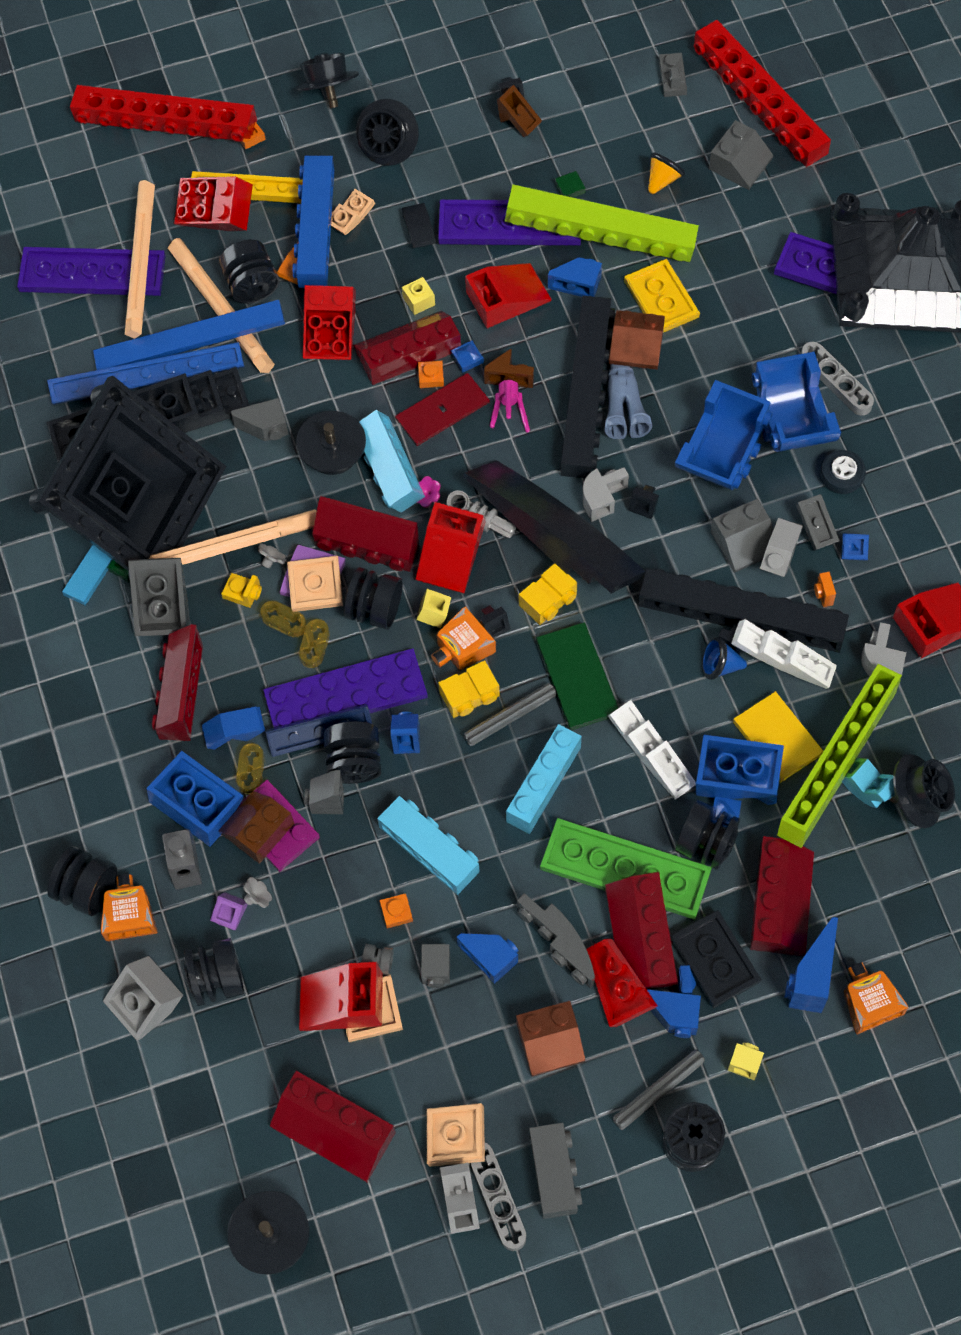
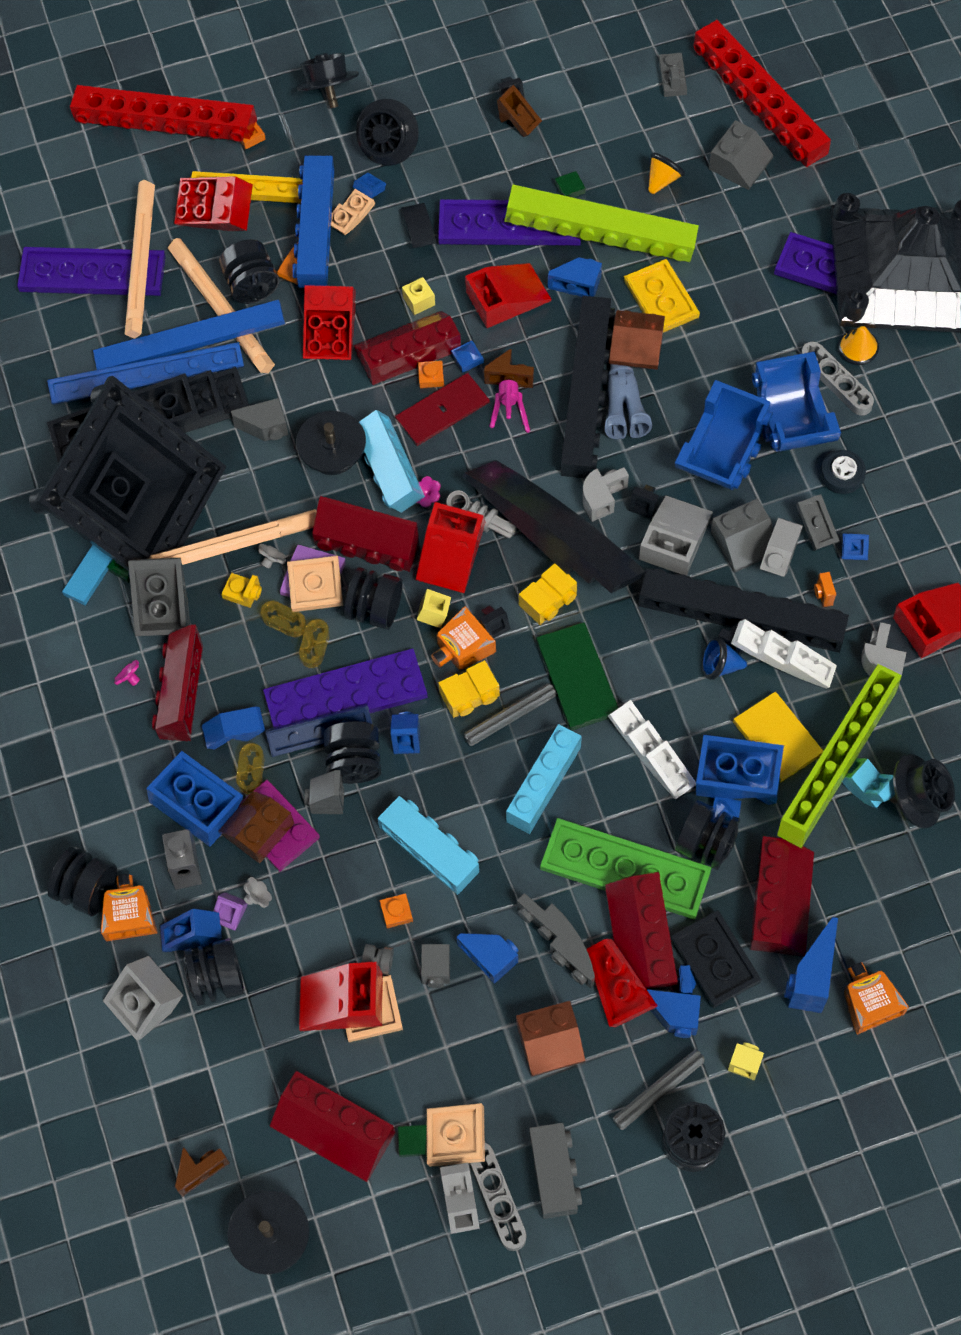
(128, 674): none -> dark pink plant
(190, 930): none -> blue slope
(192, 1175): none -> reddish brown slope
(369, 185): none -> blue tile
(412, 1140): none -> dark green tile
(674, 535): none -> light grey slope
(858, 346): none -> light orange hat

